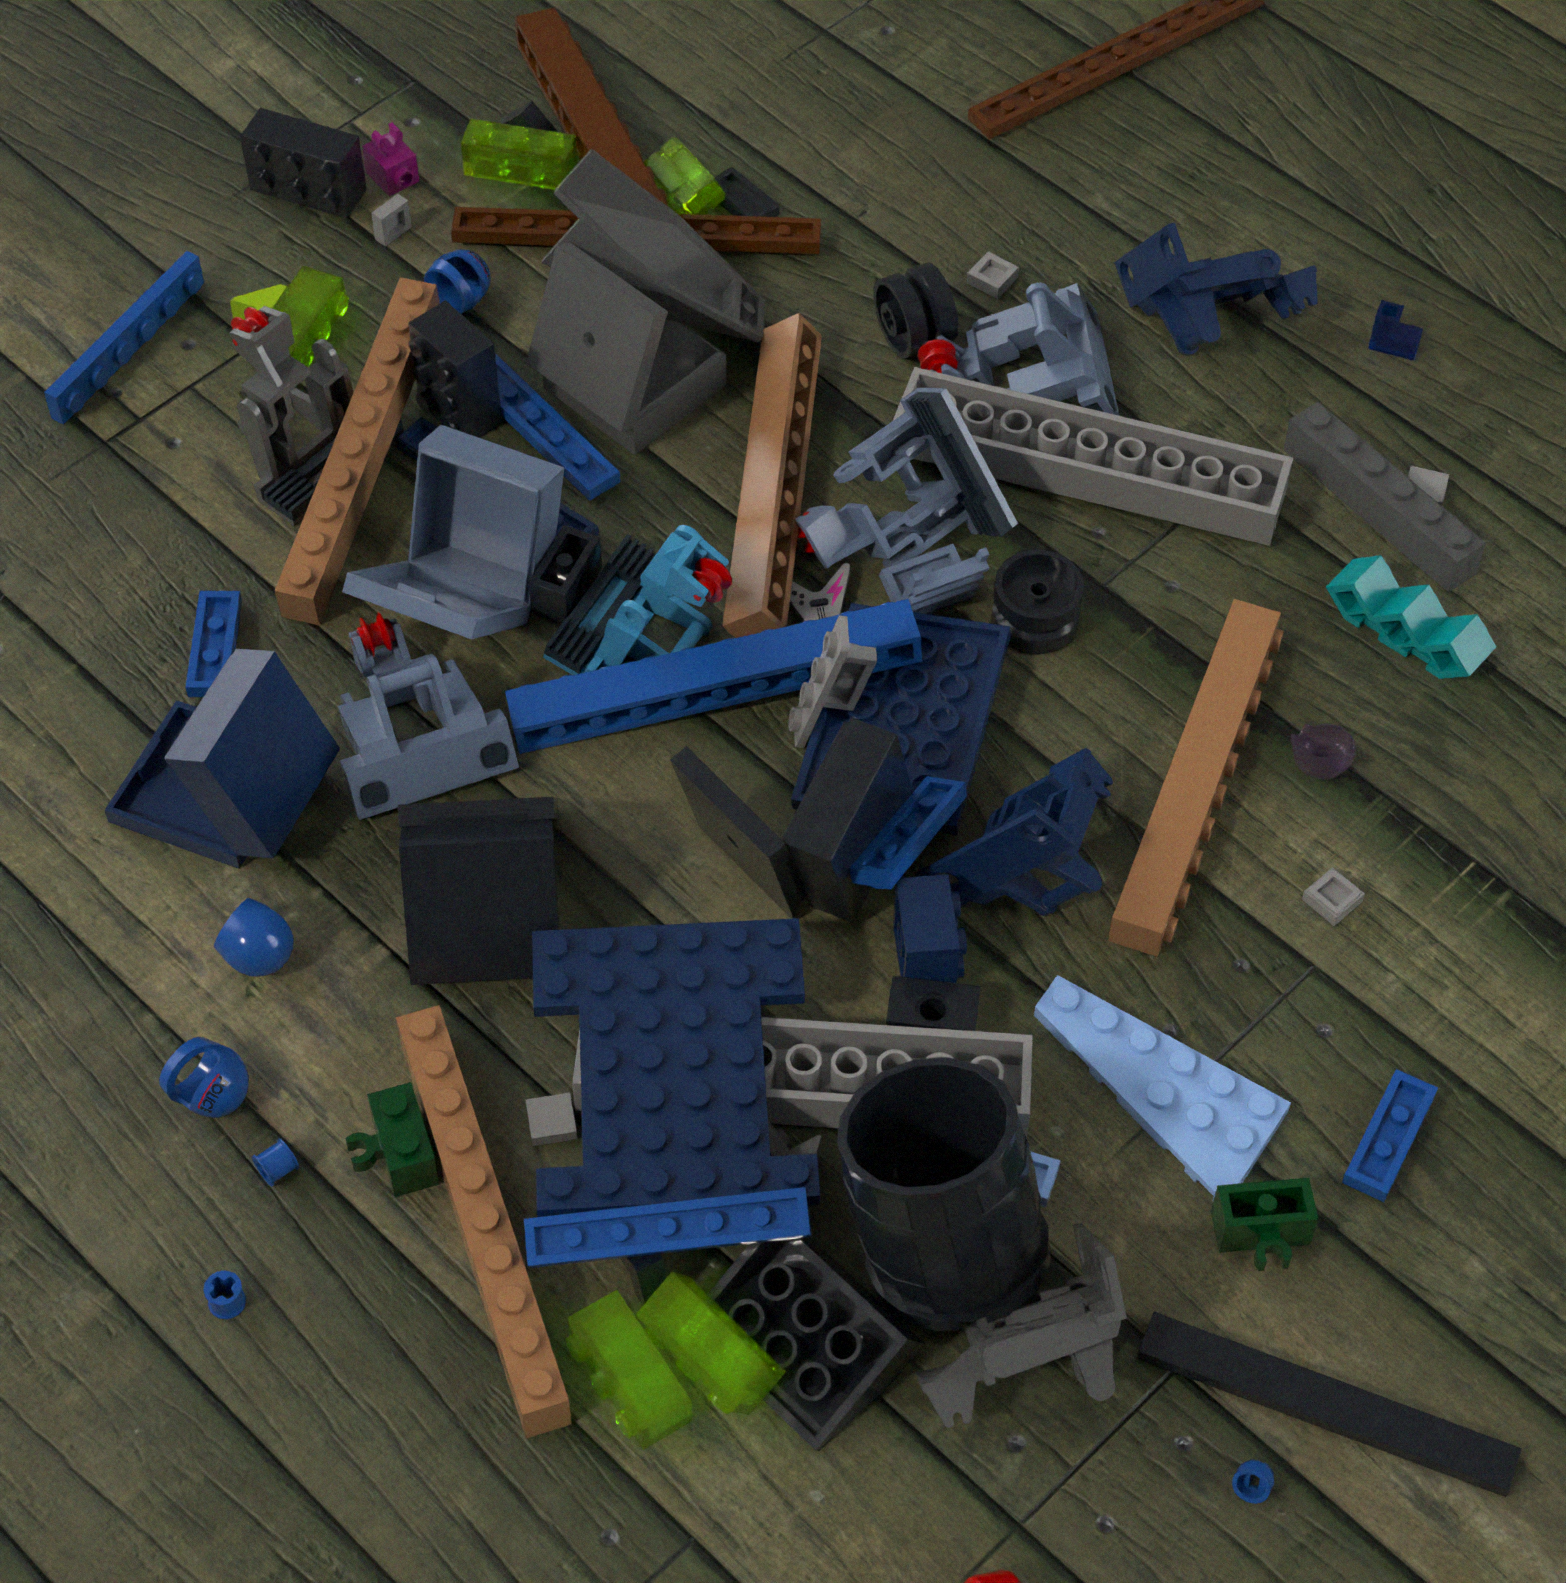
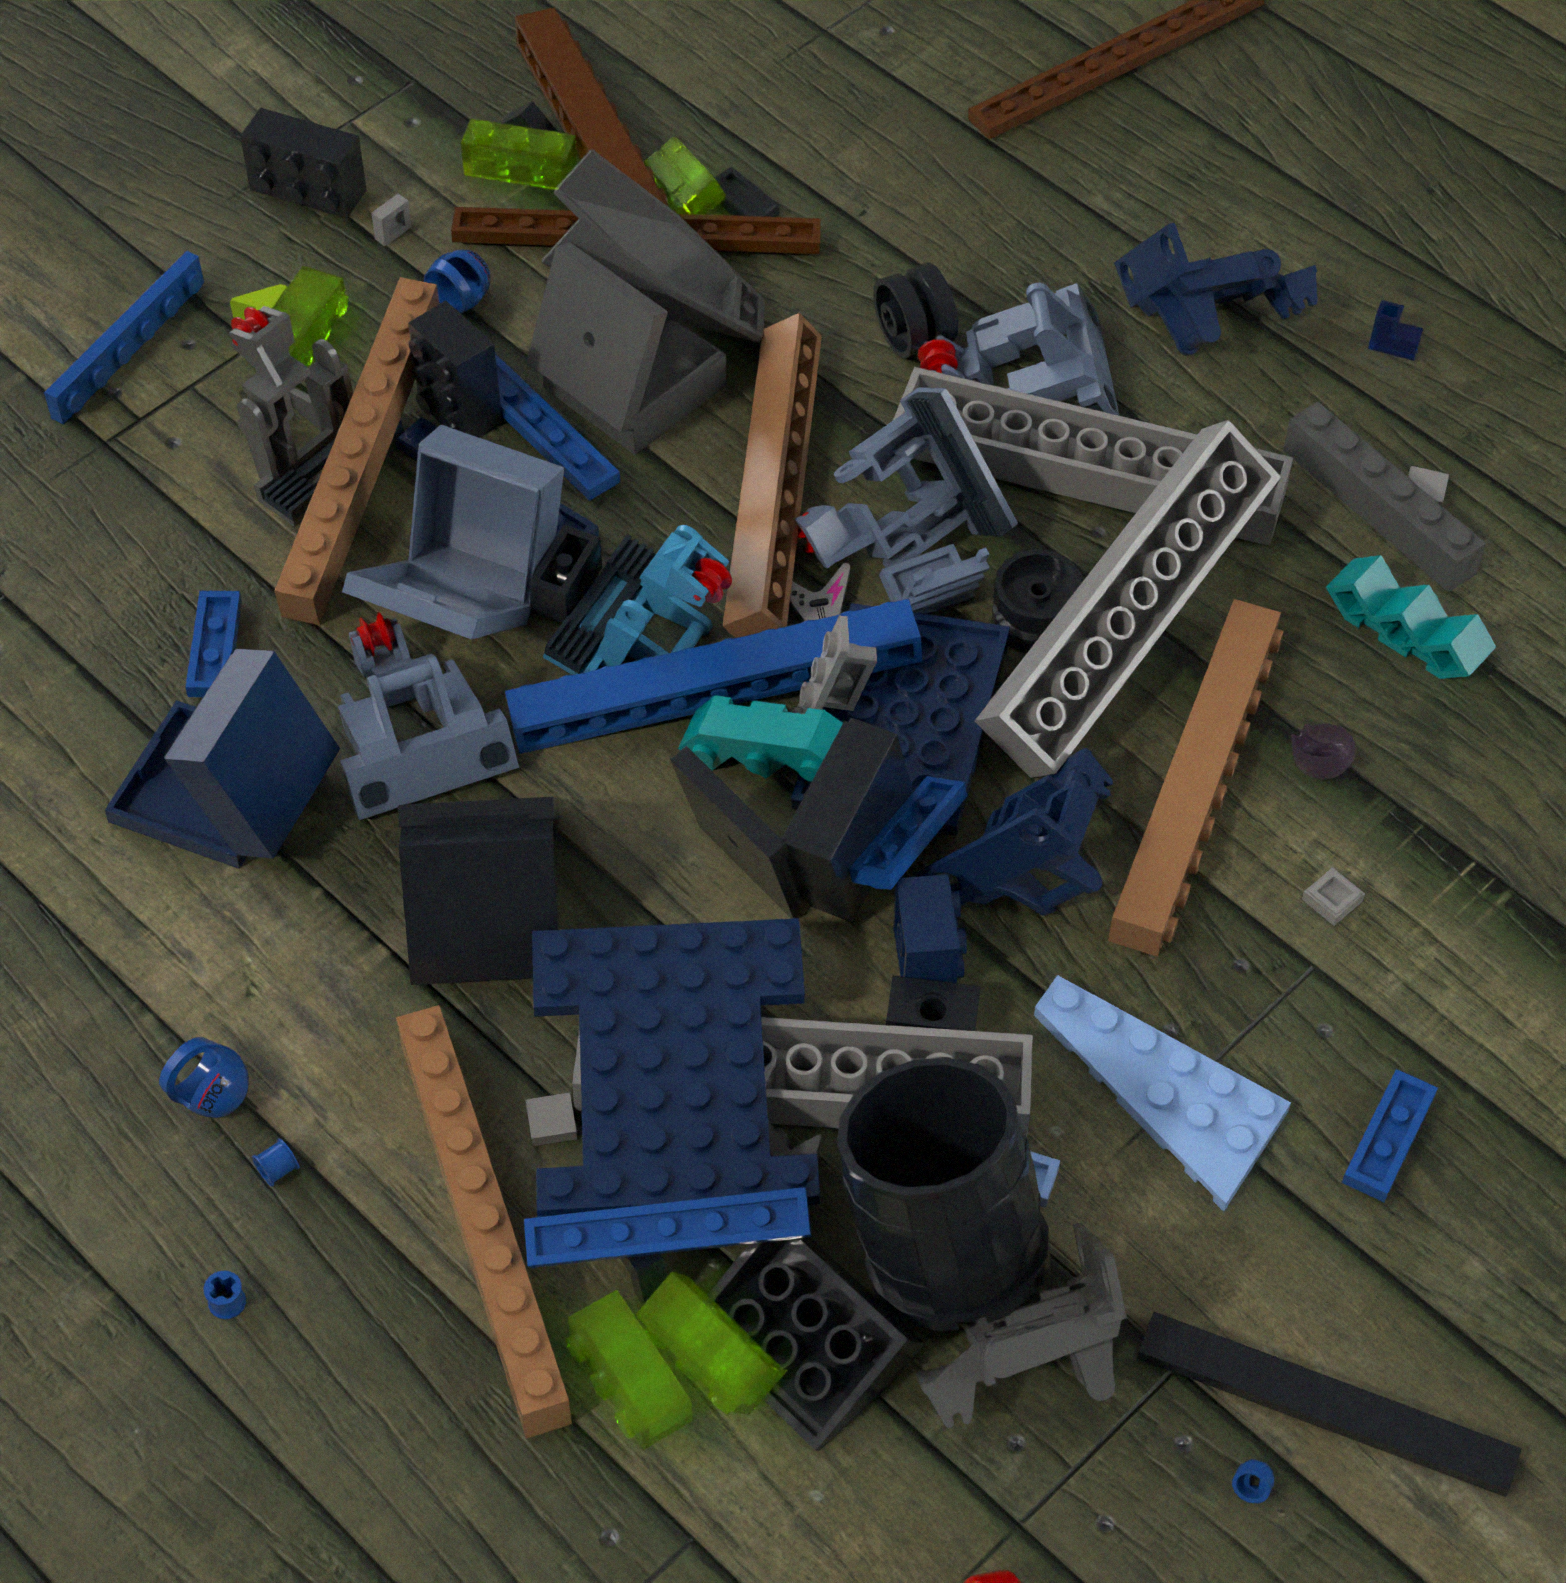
(255, 939): blue helmet -> none
(390, 161): magenta brick -> none
(398, 1140): dark green brick -> none
(760, 736): none -> teal brick
(992, 275): light grey tile -> none
(1127, 600): none -> light grey brick
(1264, 1218): dark green brick -> none

